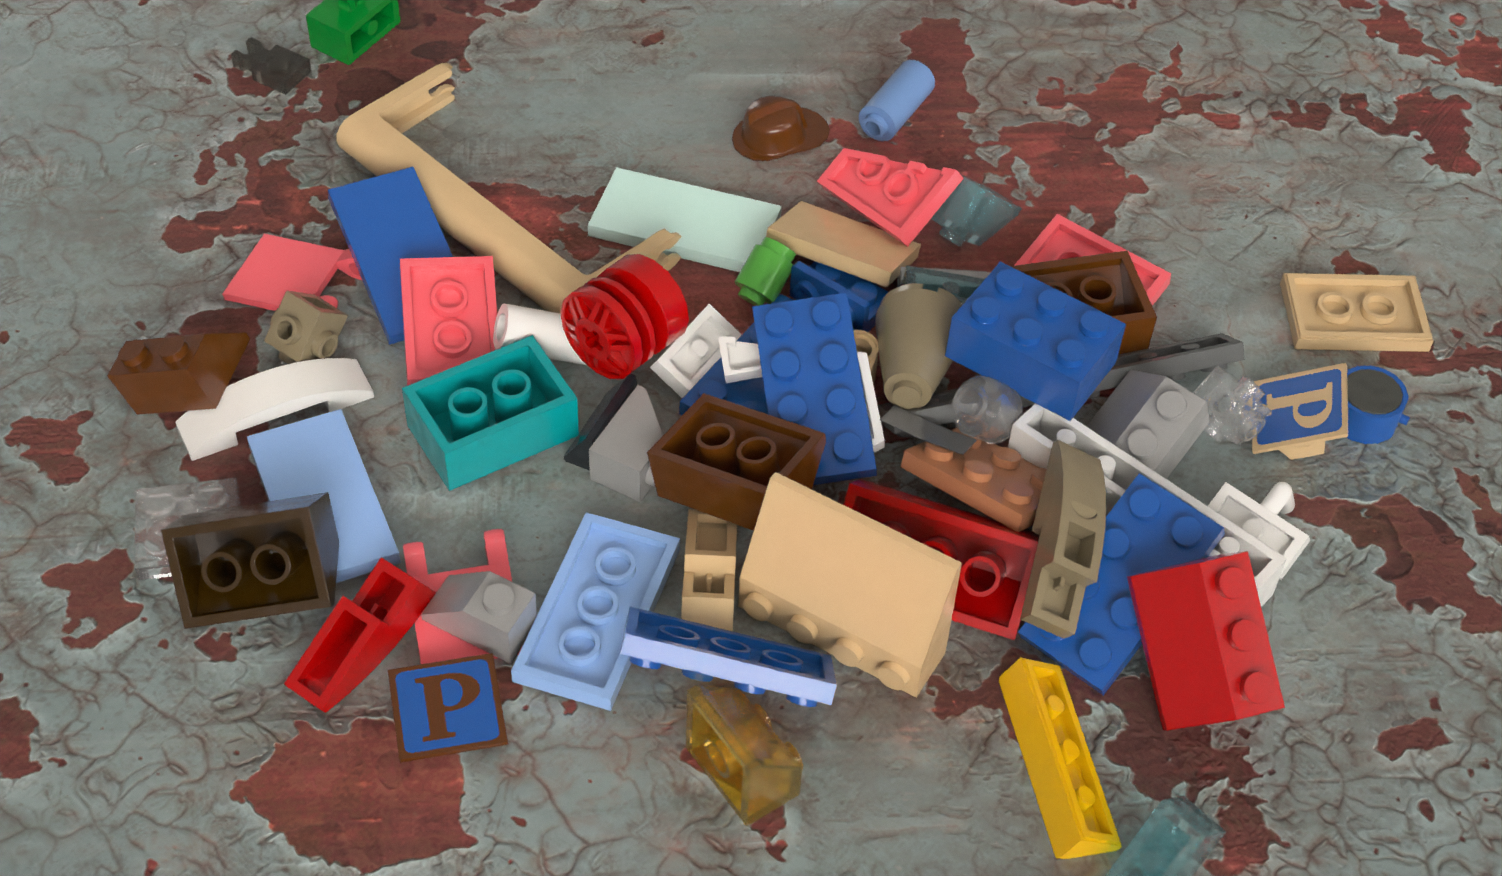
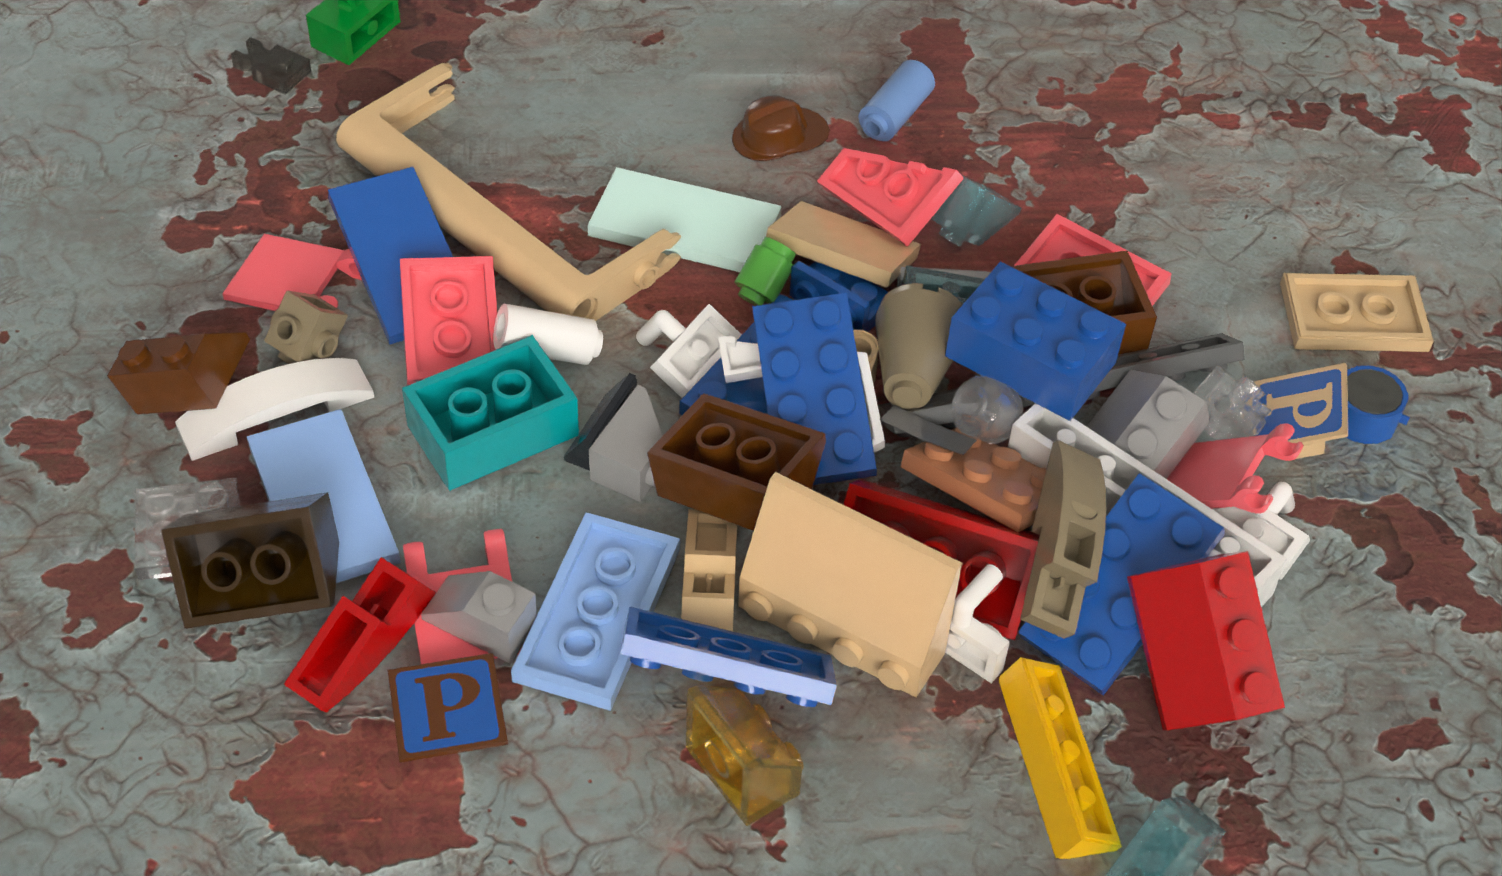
(624, 316): red wheel -> none
(973, 642): none -> white plate
(1223, 470): none -> coral flag

